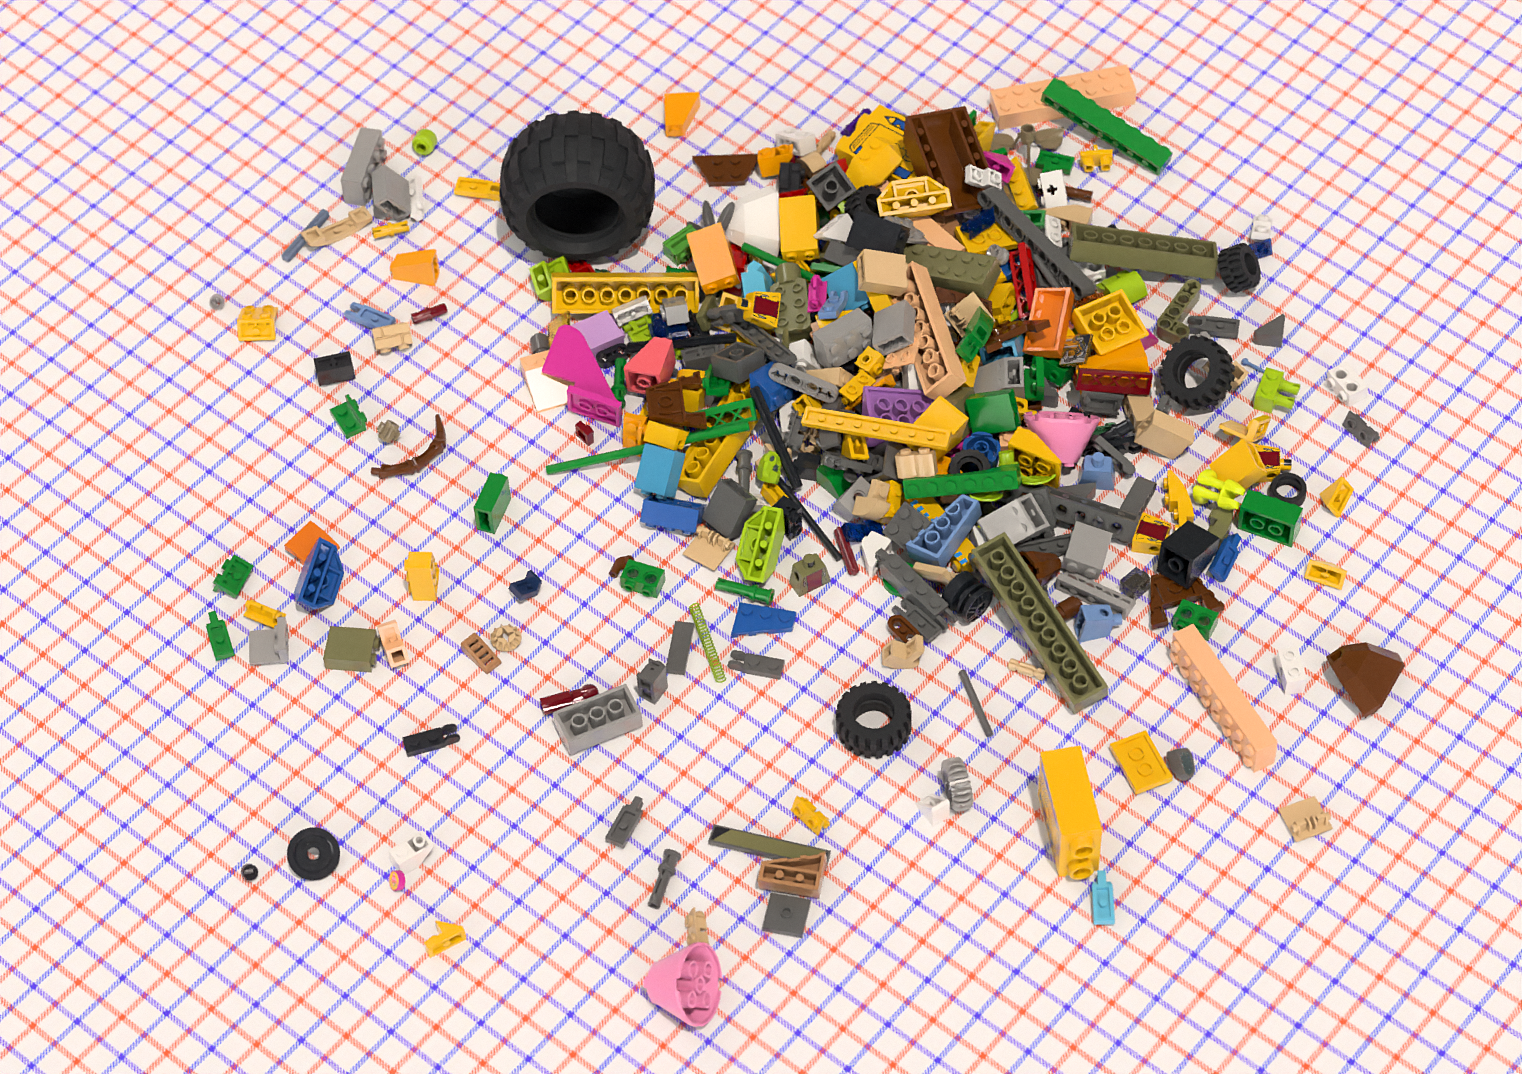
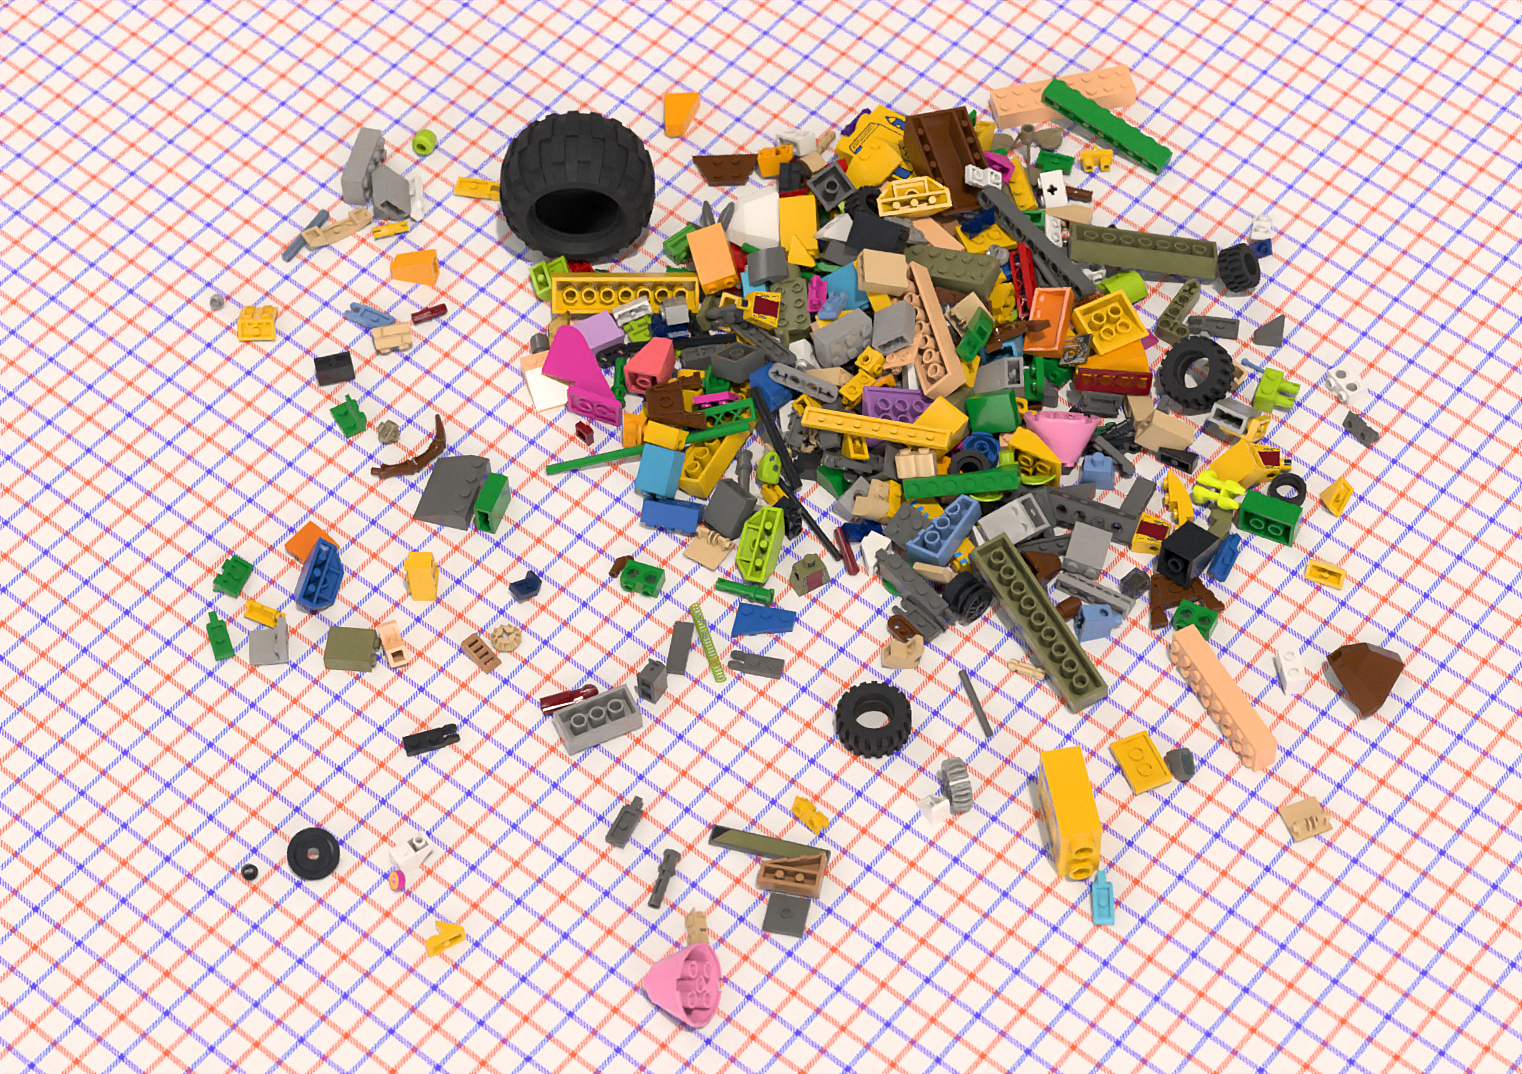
(453, 491): none -> dark grey slope
(715, 399): none -> dark pink plate
(767, 265): none -> dark grey slope
(799, 254): none -> yellow slope
(1178, 459): none -> black slope
(1233, 415): none -> light grey brick

